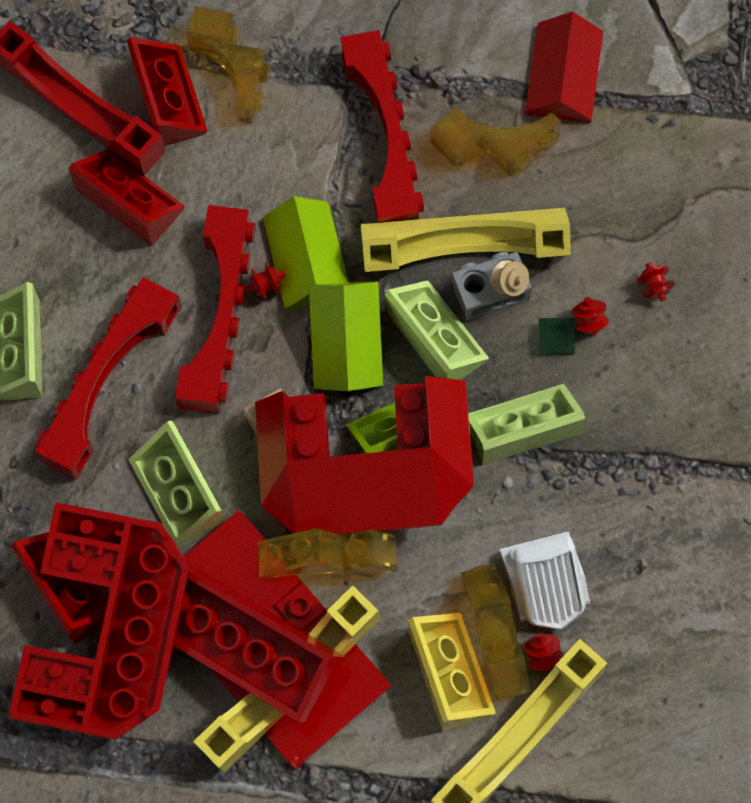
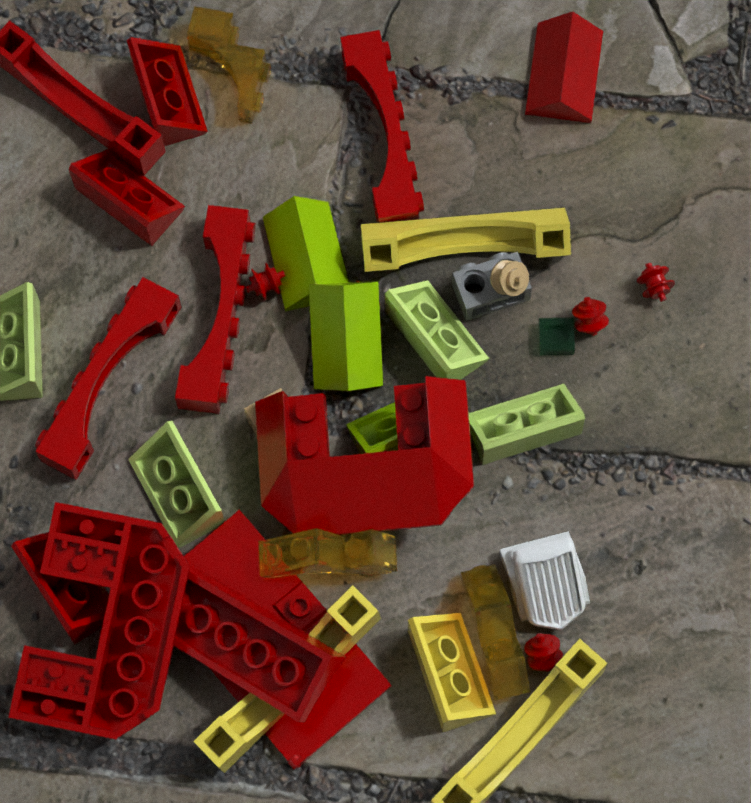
(511, 148): clear yellow arch -> none

